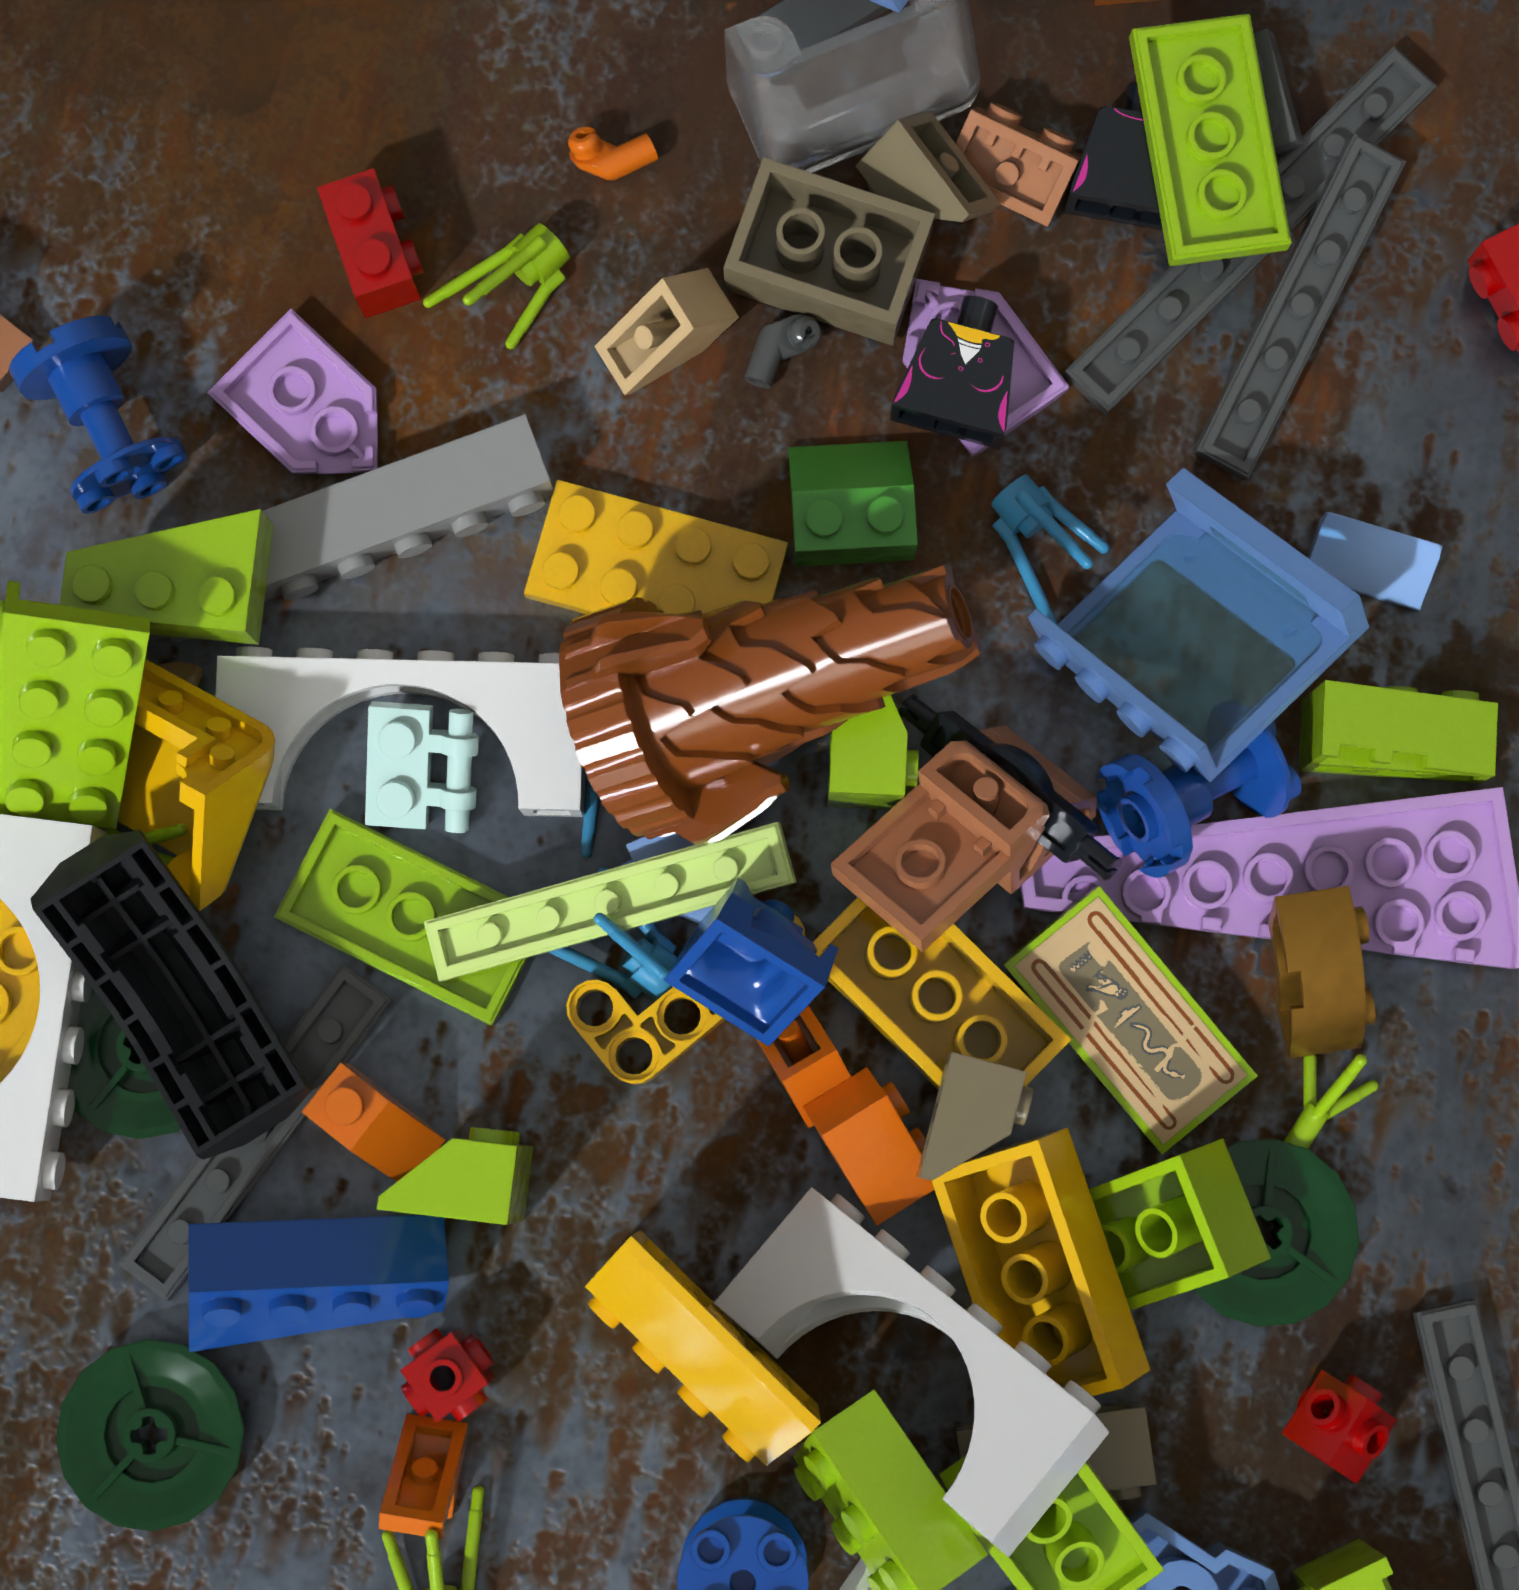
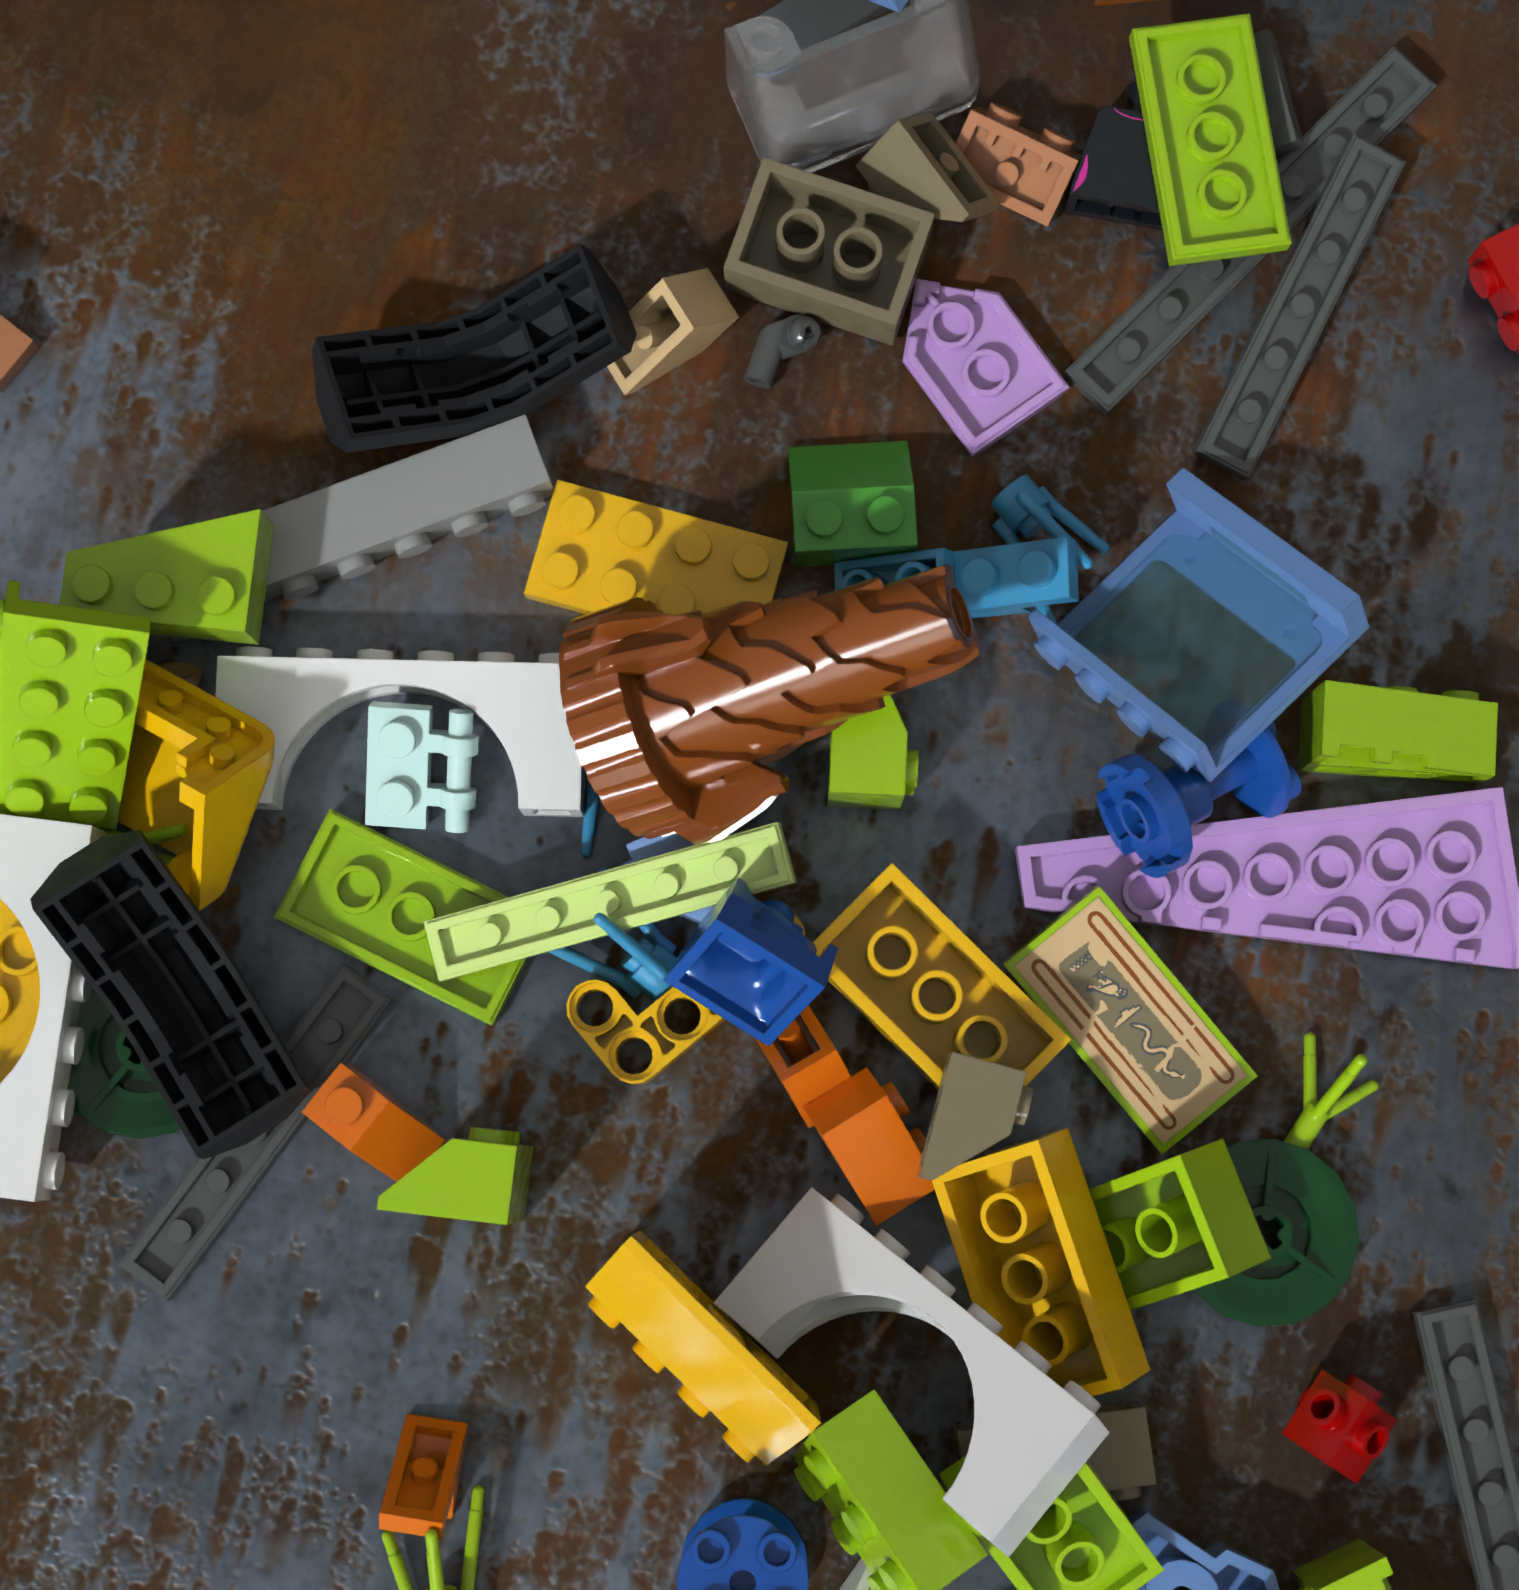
(80, 376): blue piece -> none
(117, 1470): dark green piece -> none
(303, 401): lavender tile -> none
(311, 1276): blue wedge -> none
(369, 244): red brick -> none
(469, 1363): red brick -> none
(476, 365): none -> black piece
(532, 259): lime plant -> none
(607, 160): orange arm -> none
(959, 378): black torso -> none
(977, 818): nougat piece -> none
(990, 578): none -> dark azure slope
(1320, 971): pearl gold brick -> none
(1375, 559): light blue slope -> none

